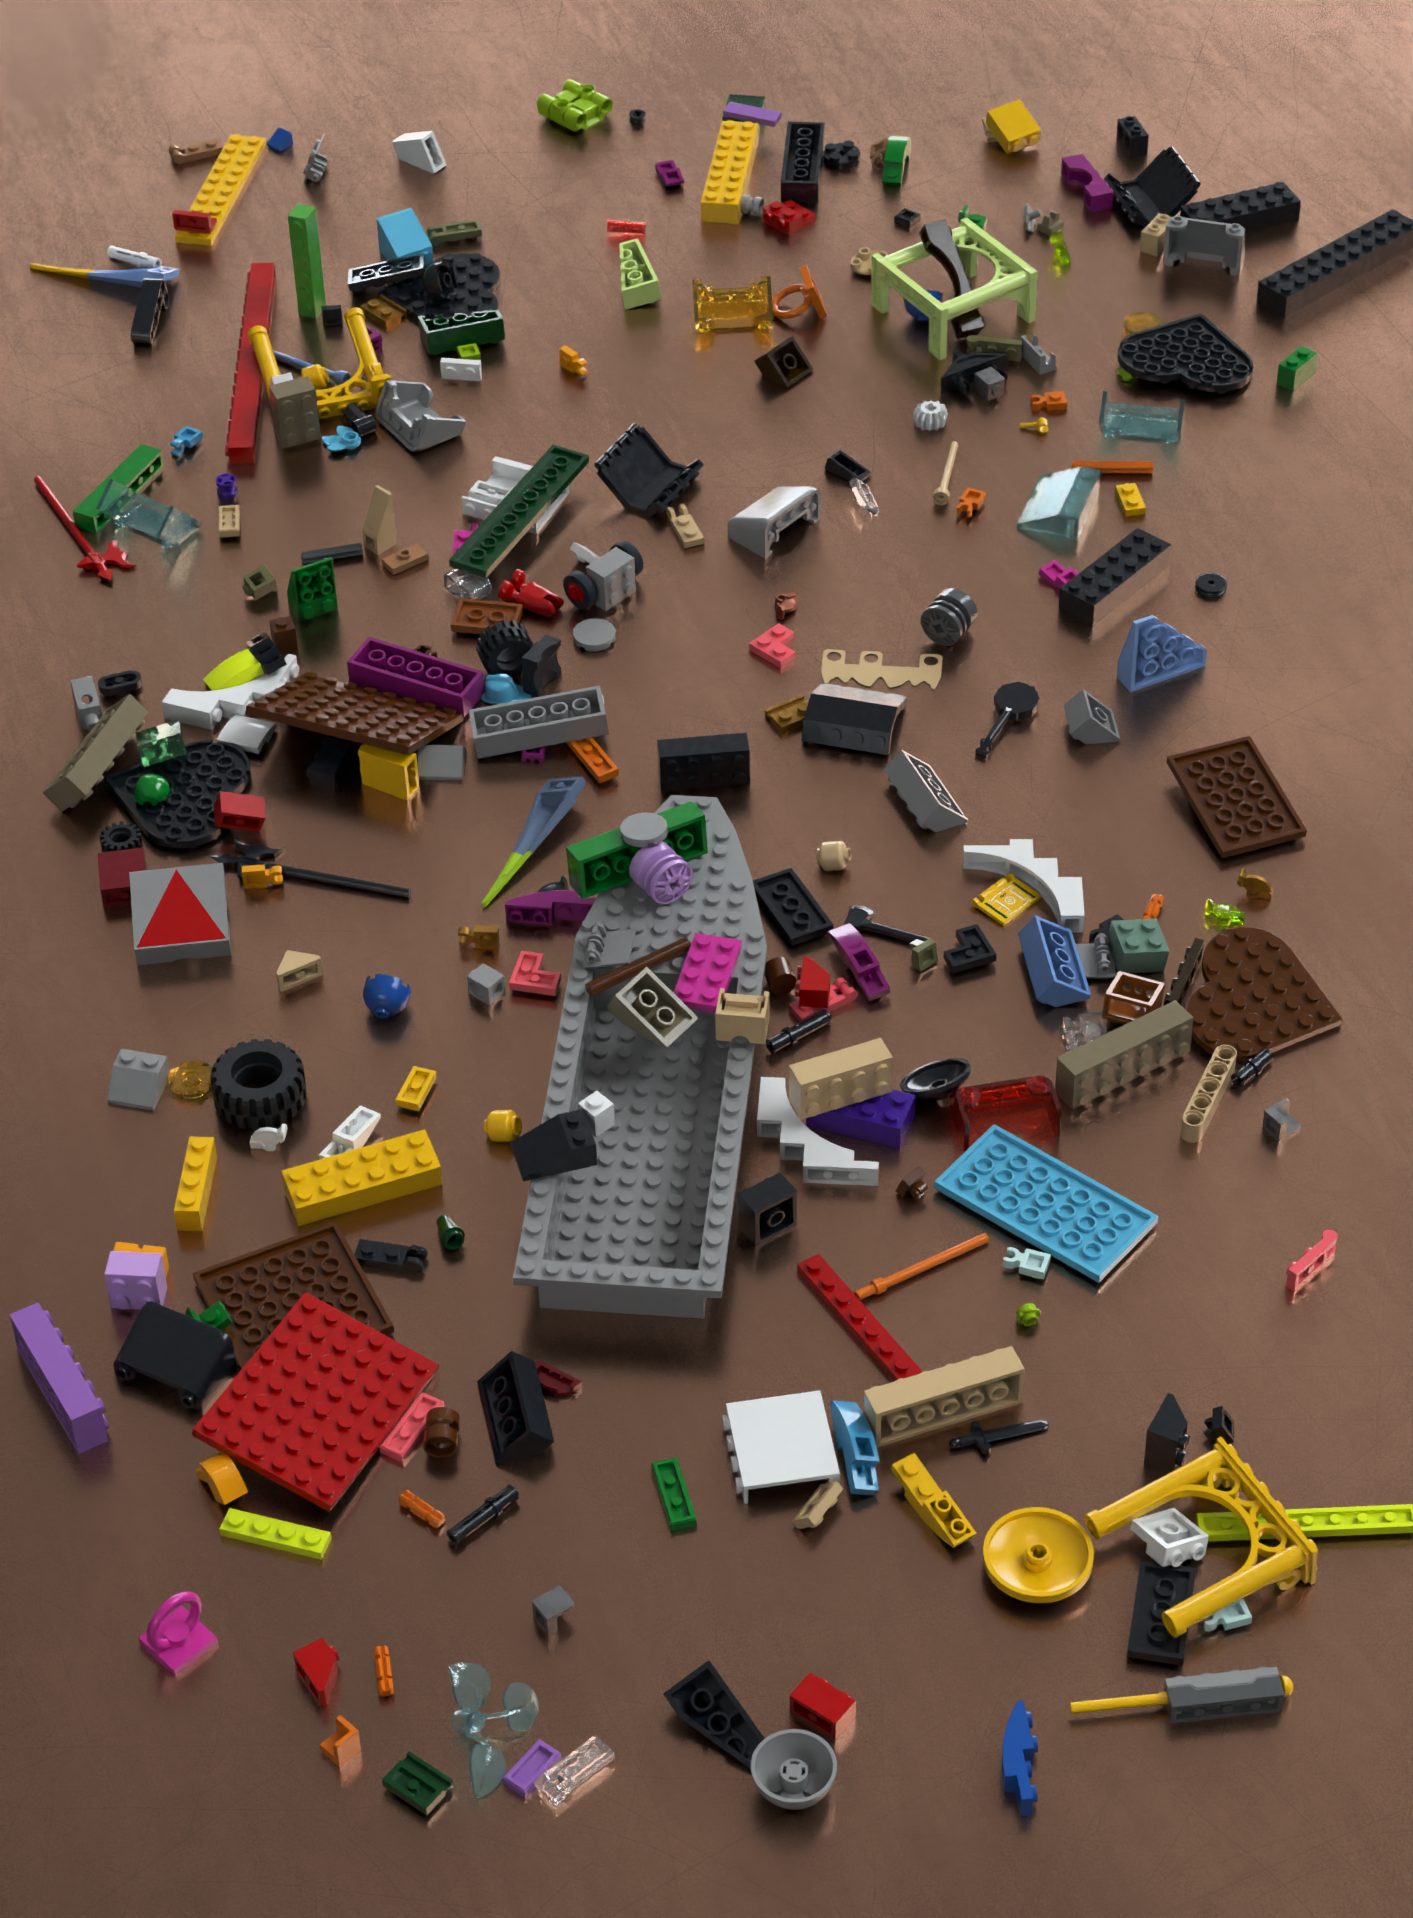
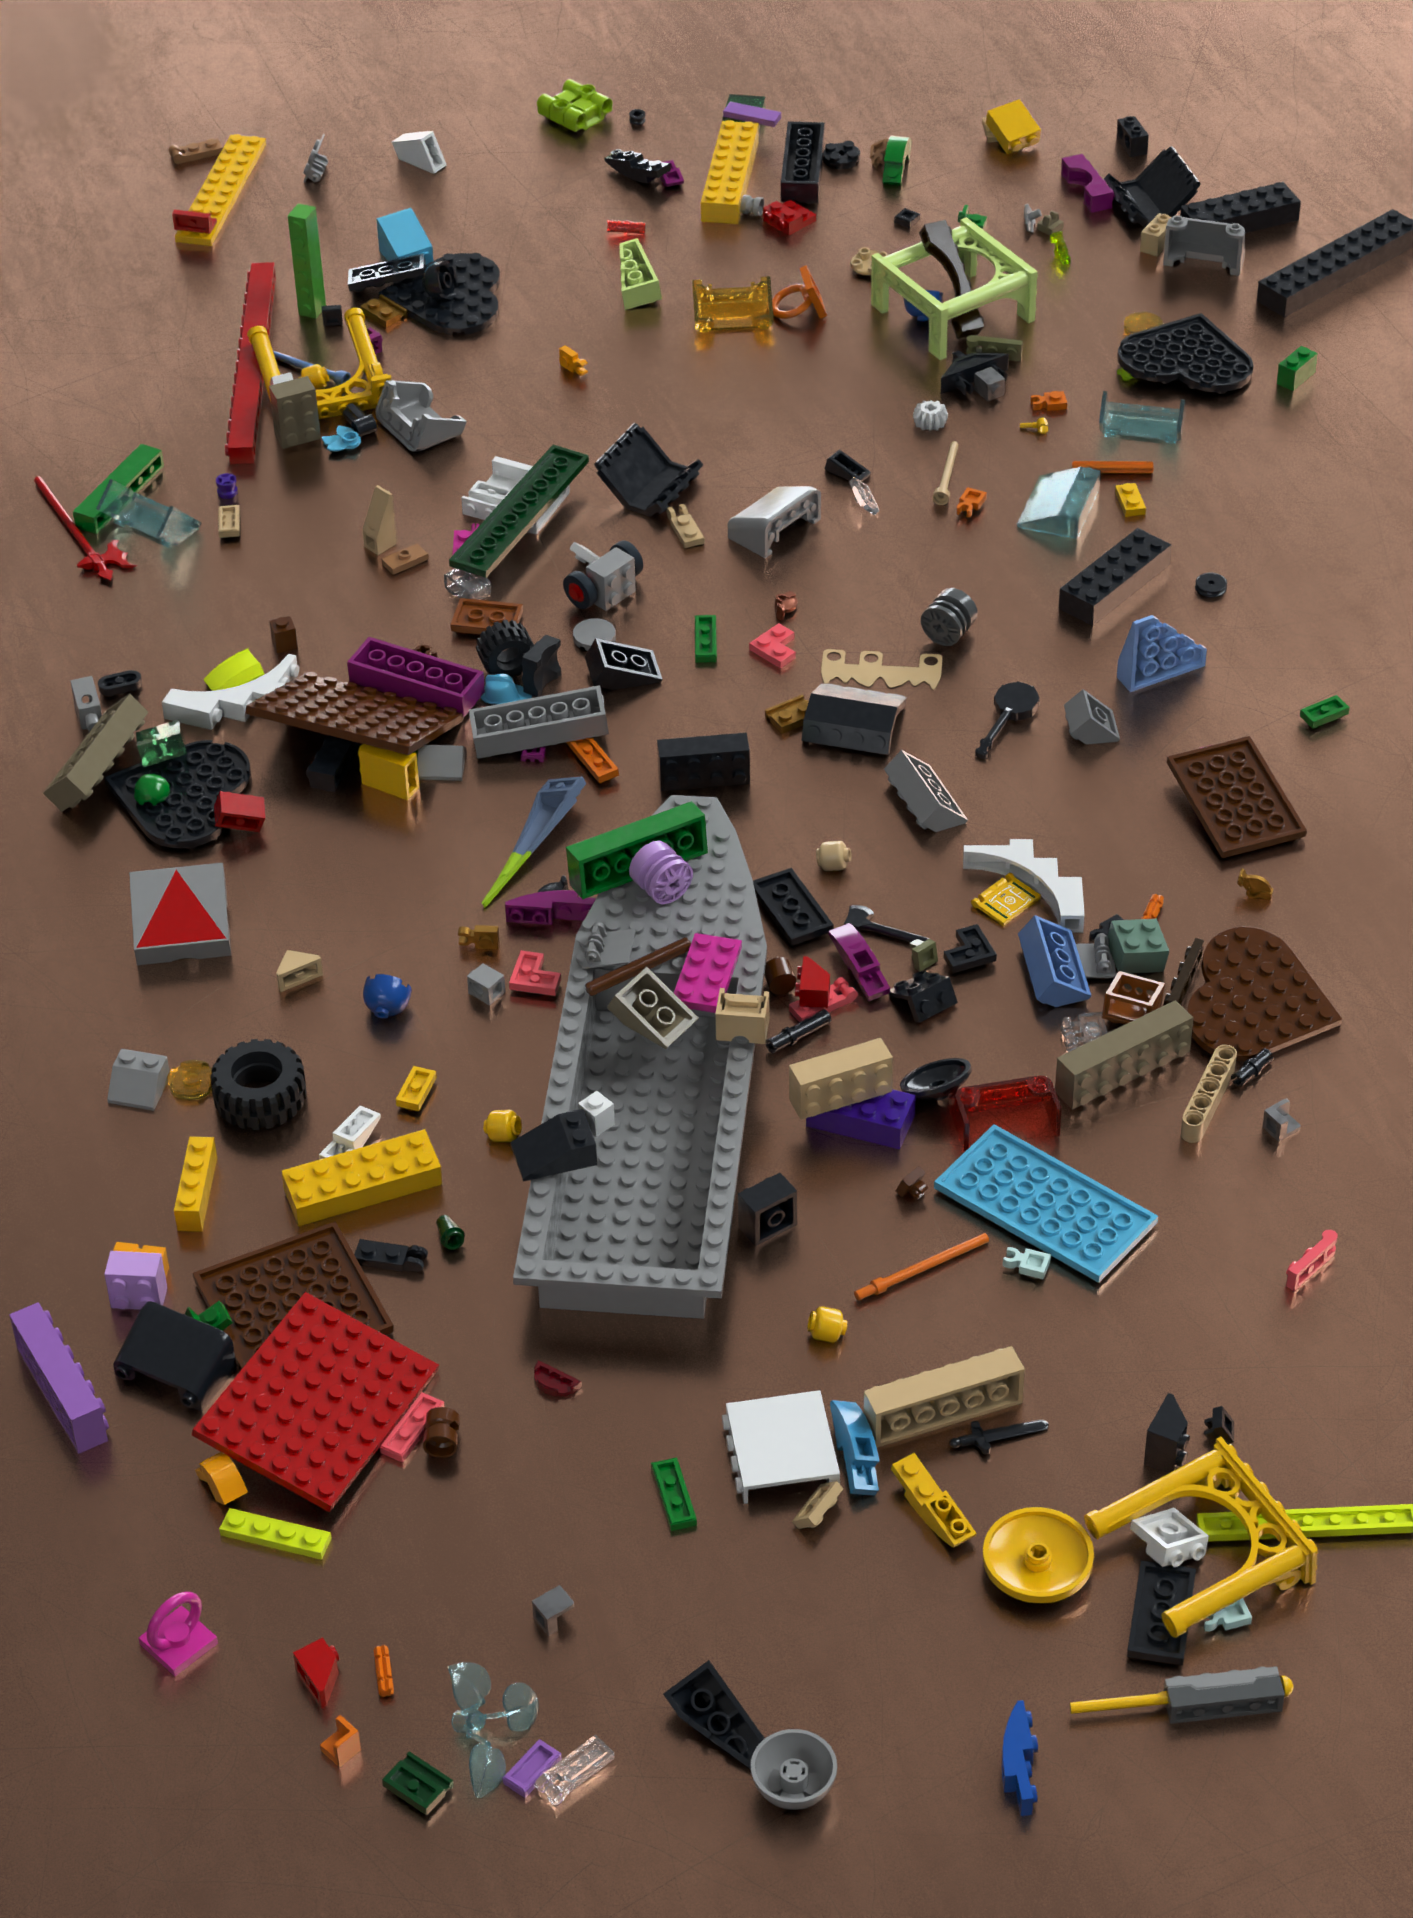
(114, 874): dark red panel -> none
(121, 832): black tyre -> none
(129, 277): light blue plate -> none
(141, 259): white pin -> none
(151, 300): black beam -> none
(185, 438): dark azure plate -> none
(247, 733): white slope -> none
(255, 852): black piece -> none
(257, 876): light orange plate -> none
(259, 582): olive brick -> none
(266, 653): black slope -> none
(268, 1137): white piece -> none
(280, 140): blue slope -> none
(312, 590): green slope -> none
(335, 552): dark grey axle -> none
(421, 1509): orange axle -> none
(447, 333): dark green wedge -> none
(454, 231): olive plate -> none
(461, 369): white plate -> none
(469, 352): lime plate -> none
(492, 1507): black pin -> none
(515, 1409): black slope -> none
(531, 595): red piece -> none
(621, 665): none -> black slope
(635, 167): none -> black slope
(643, 829): light grey tile -> none
(705, 638): none -> green tile
(784, 363): dark brown slope -> none
(821, 1159): white arch -> none
(823, 1705): red brick -> none
(826, 1324): none -> yellow head
(857, 1318): red plate -> none
(926, 994): none -> black bracket
(1028, 1314): lime plate -> none
(1037, 357): light grey hinge -> none
(1057, 574): dark pink slope -> none
(1225, 913): clear neon green piece -> none
(1324, 711): none -> green plate

